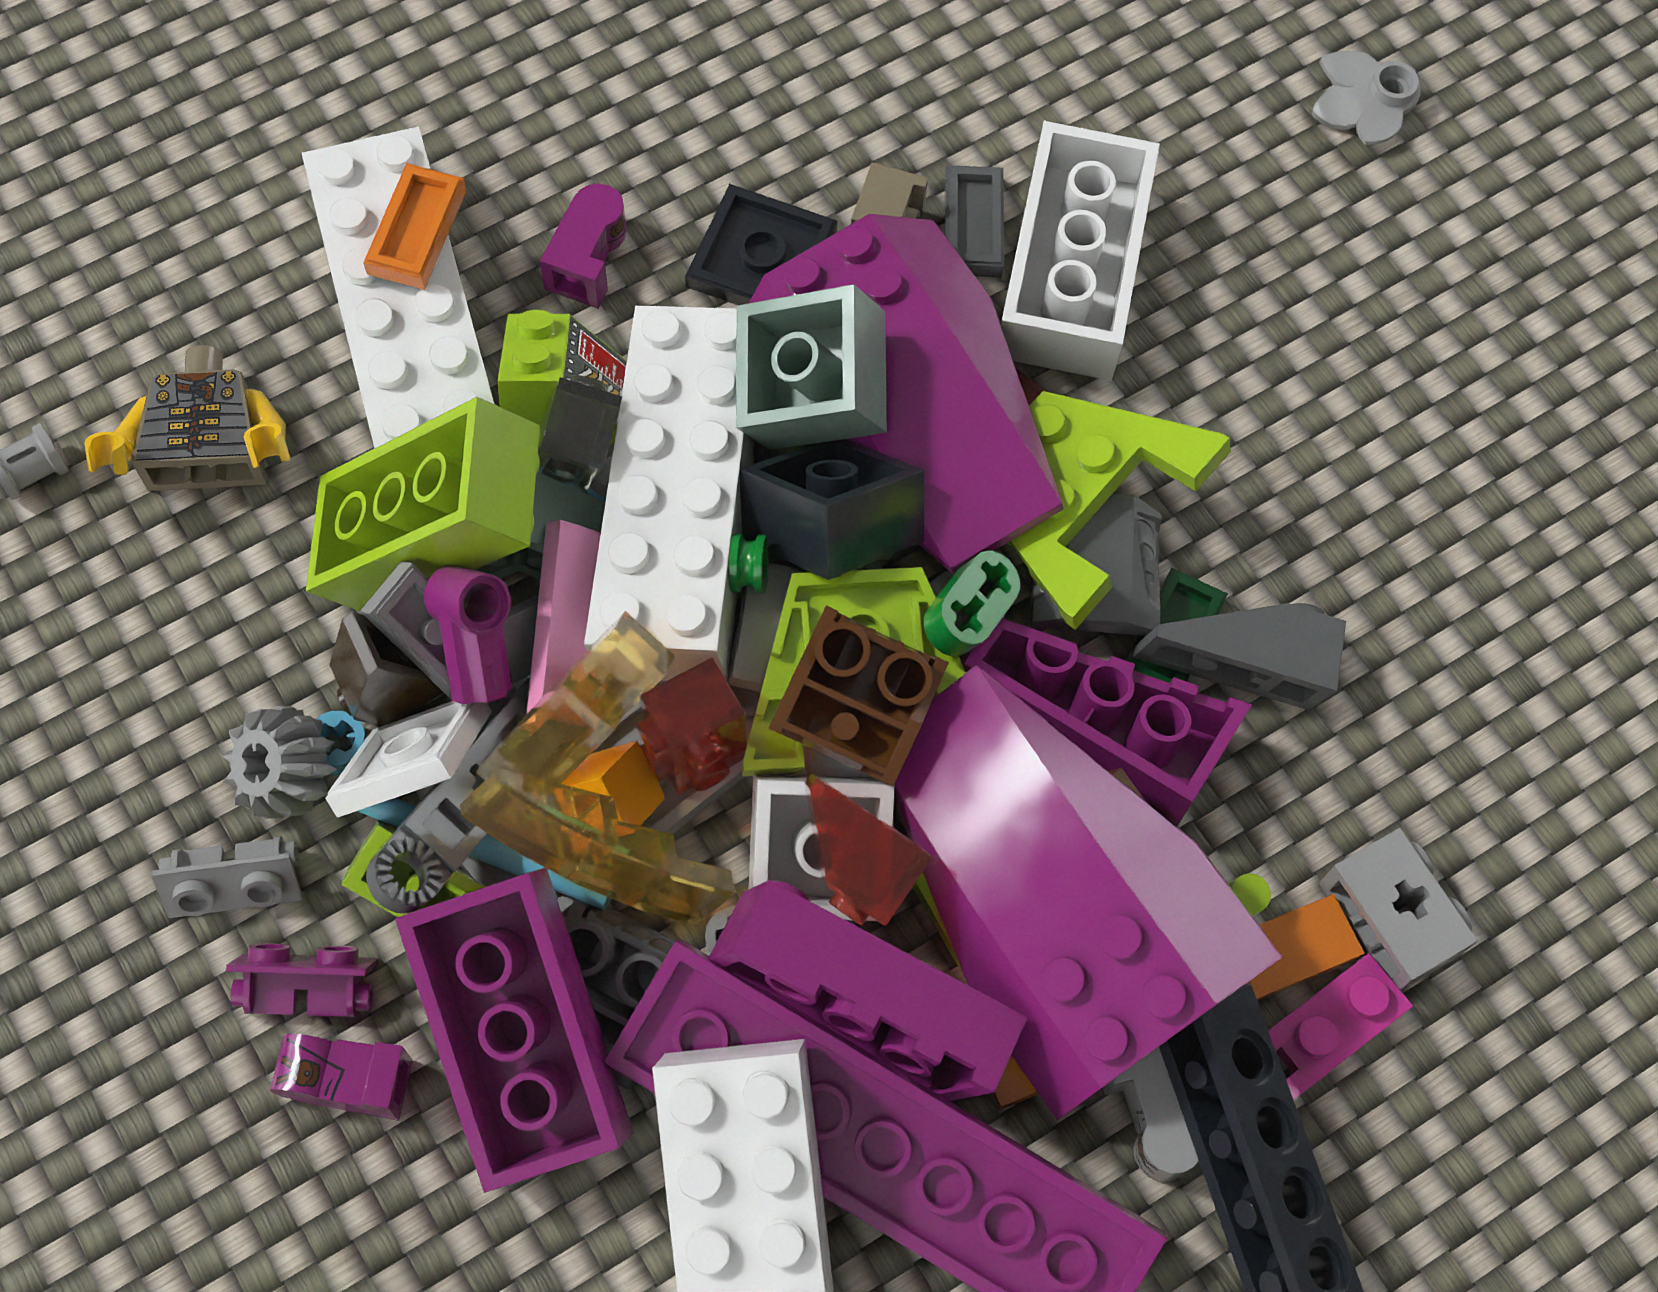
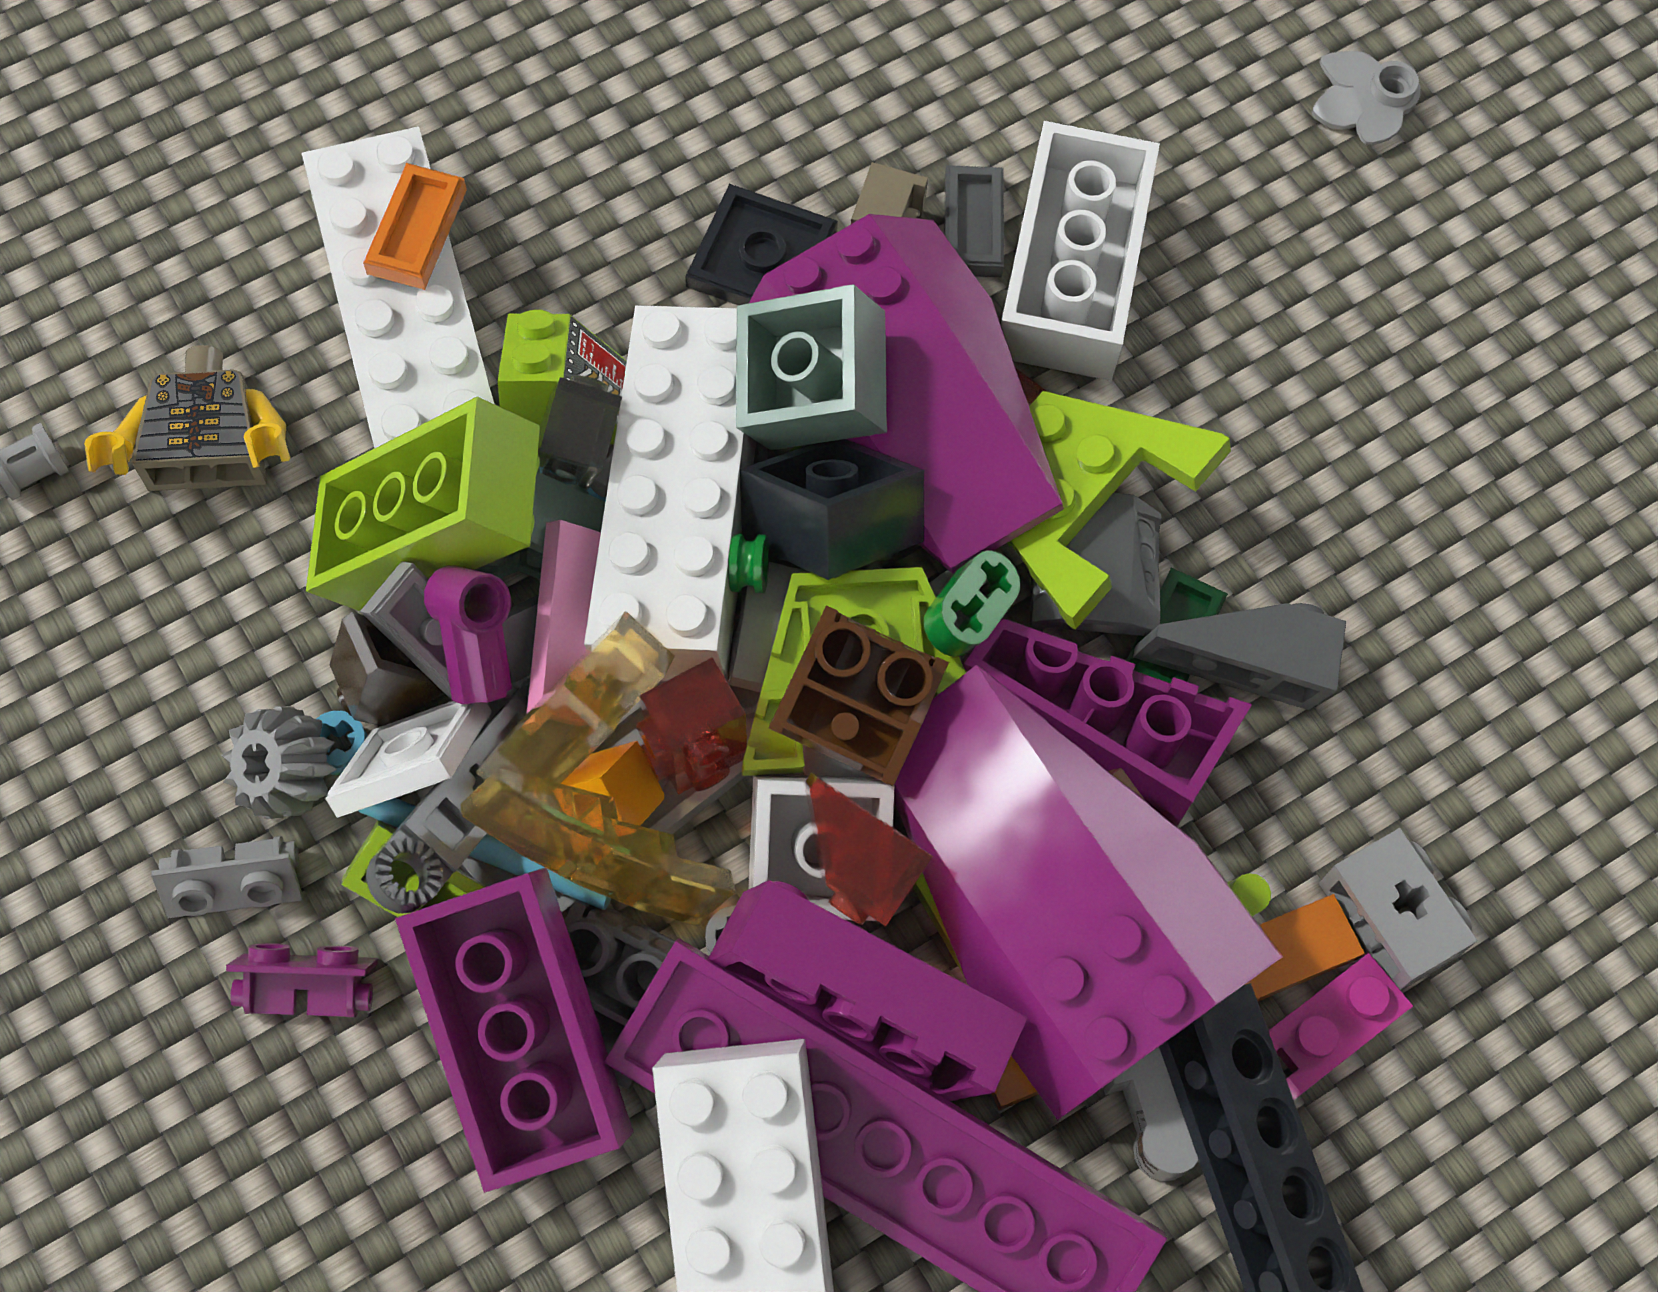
(343, 1074): magenta leg -> none
(578, 250): magenta leg -> none

